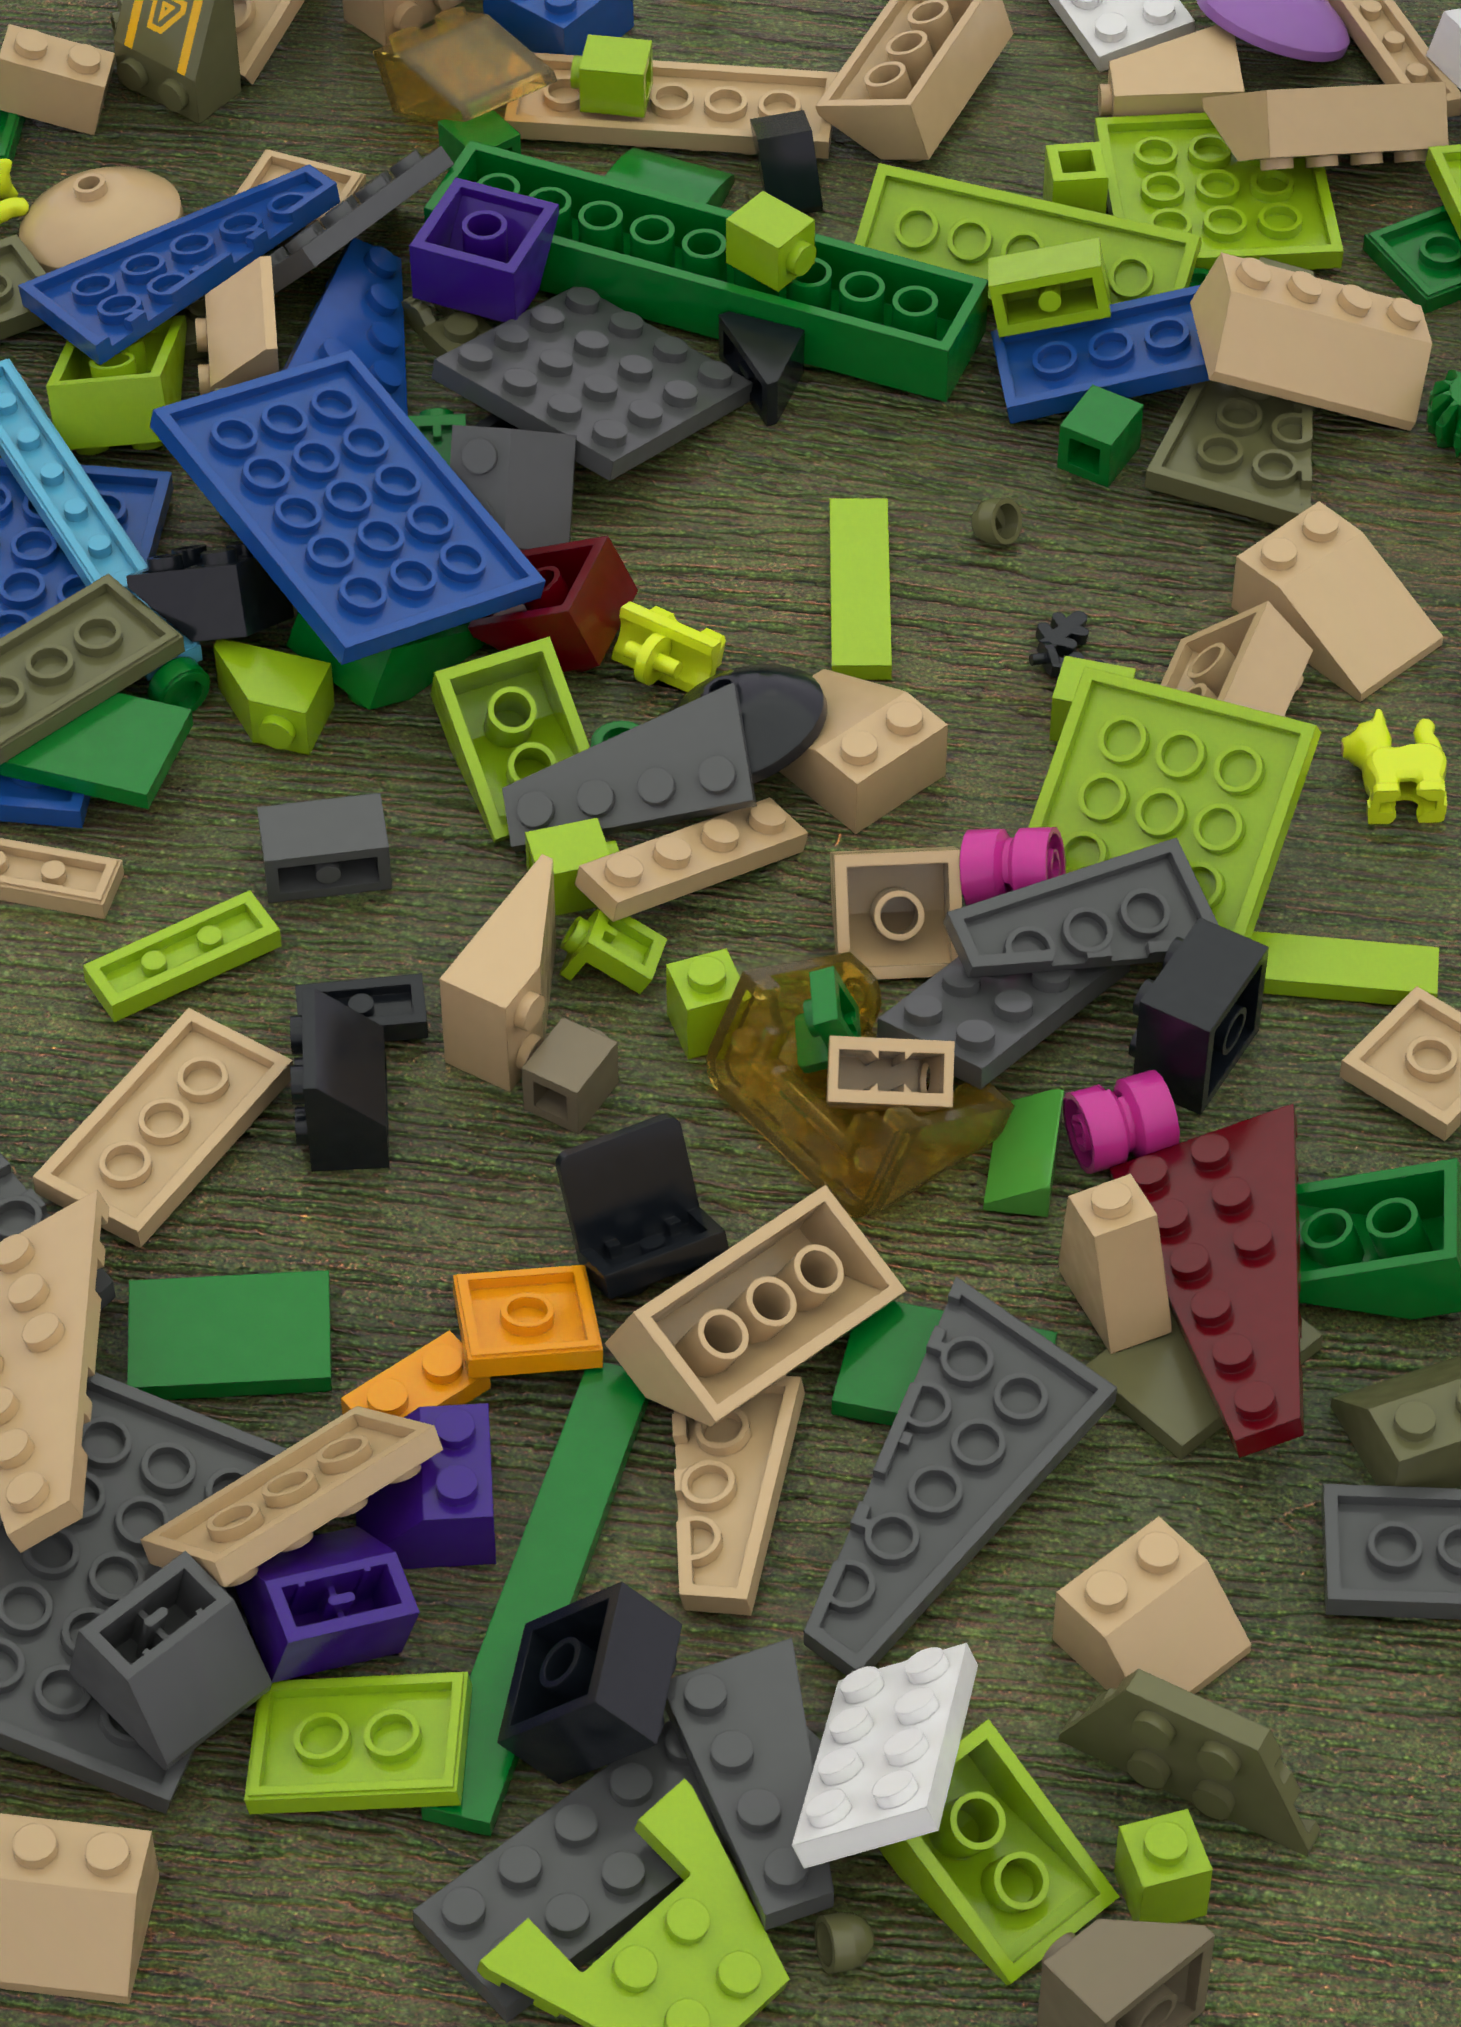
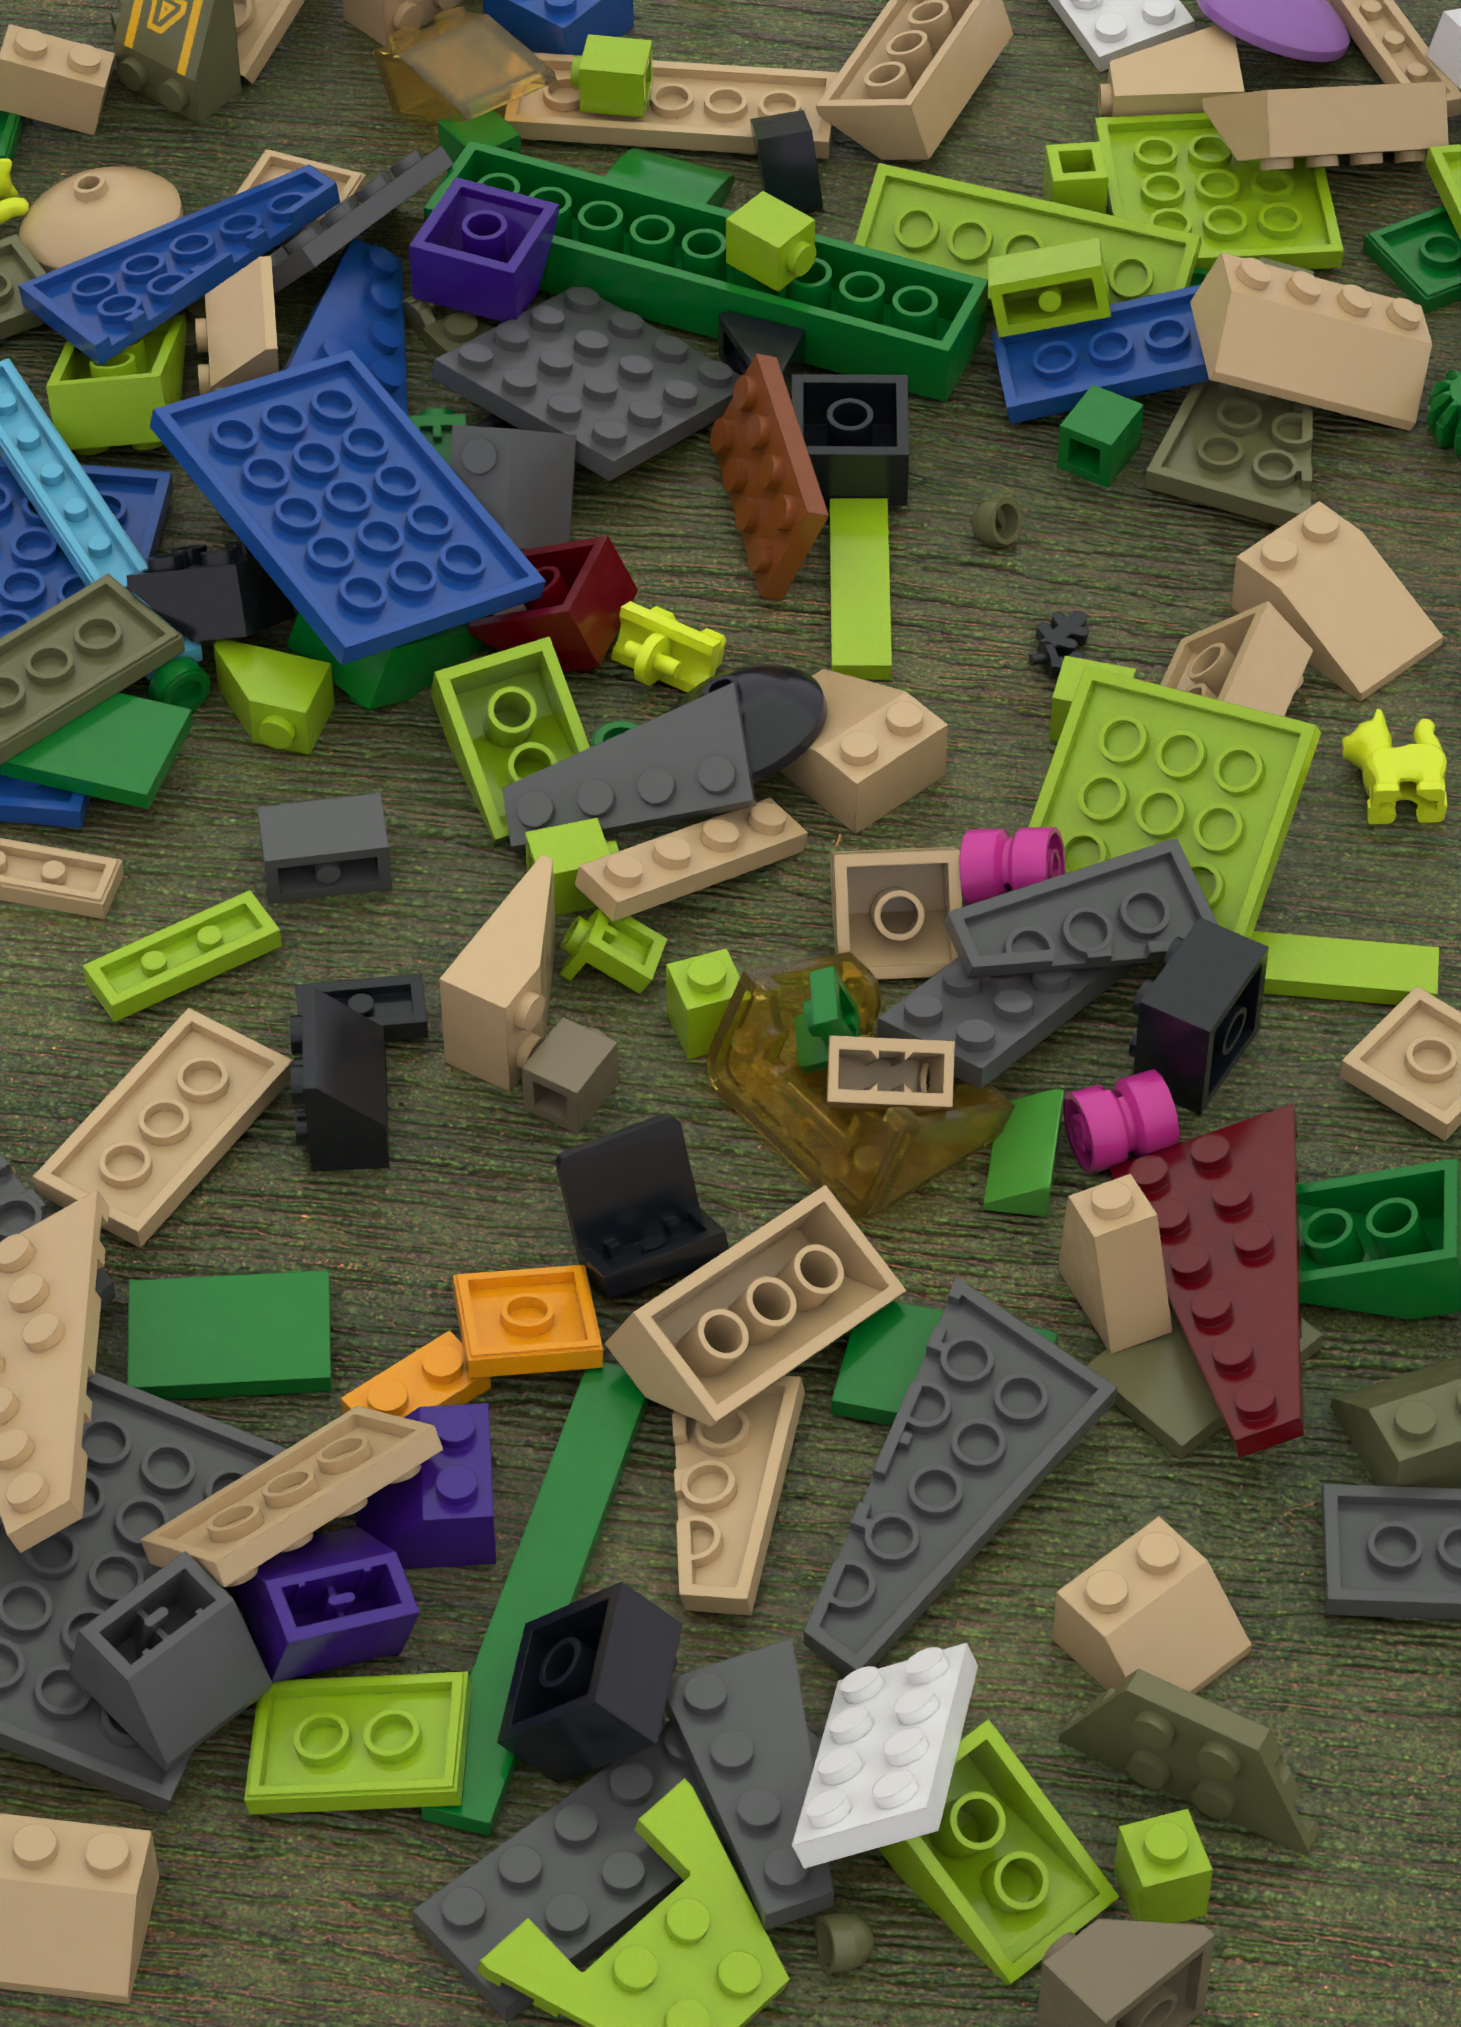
(768, 477): none -> dark orange plate
(855, 434): none -> black brick

